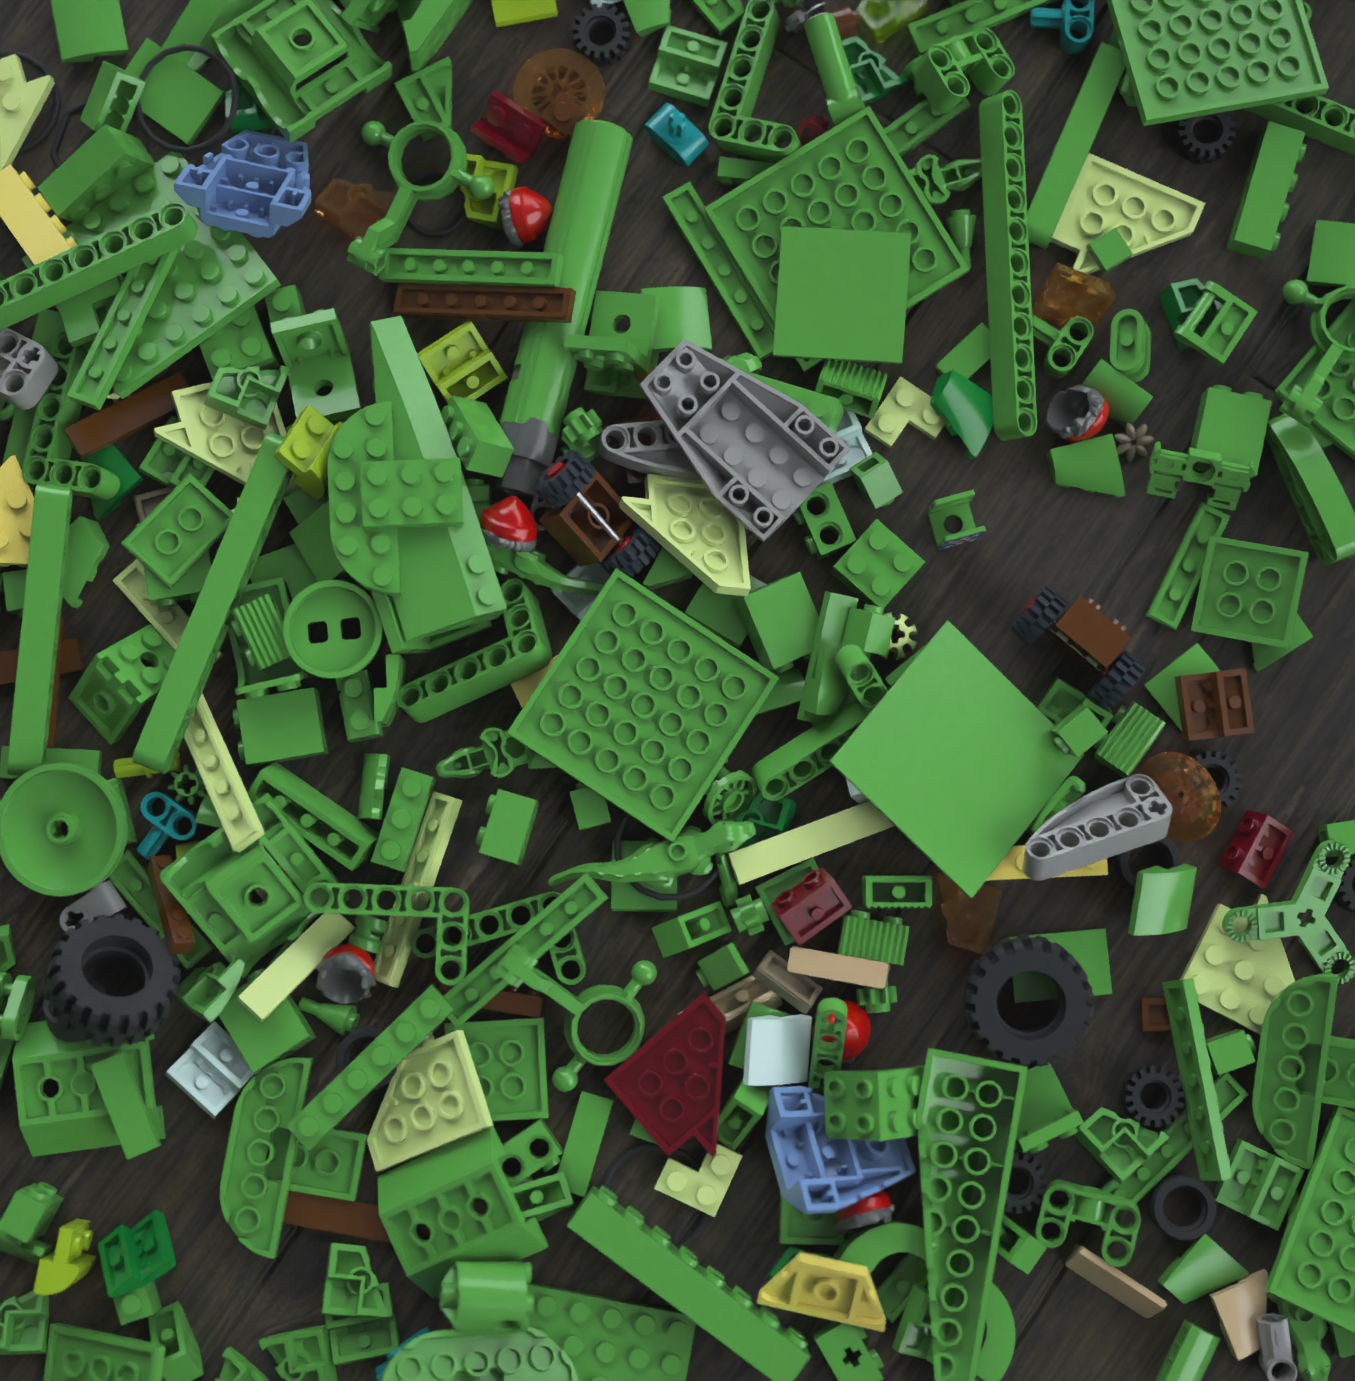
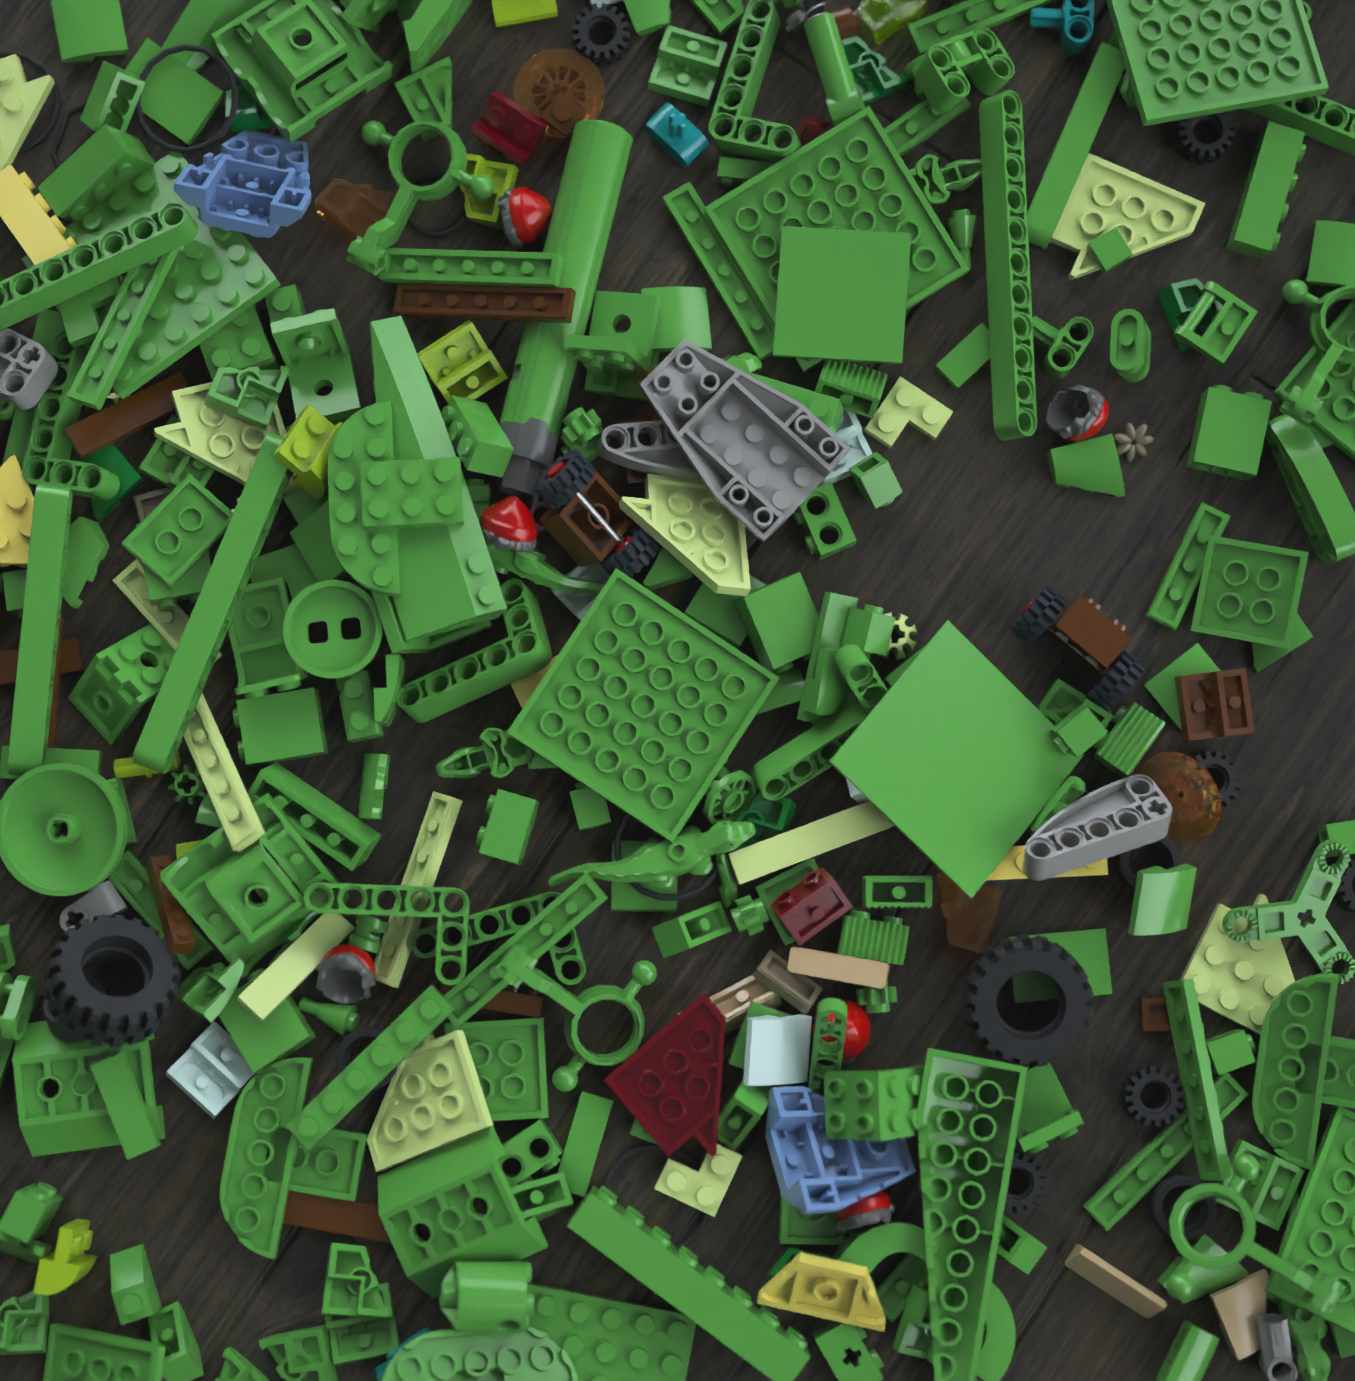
(136, 1254): green slope -> none
(165, 824): teal beam -> none
(263, 631): bright green brick -> none
(403, 819): bright green brick -> none
(721, 967): bright green slope -> none
(877, 565): bright green brick -> none
(957, 506): bright green piece -> none
(964, 409): green slope -> none
(1072, 295): clear orange slope -> none
(1094, 1207): bright green beam -> none
(1118, 1142): bright green slope -> none
(1123, 396): bright green brick -> none
(1172, 464): bright green piece -> none
(1256, 848): dark red bracket -> none
(1321, 1291): none -> bright green piece

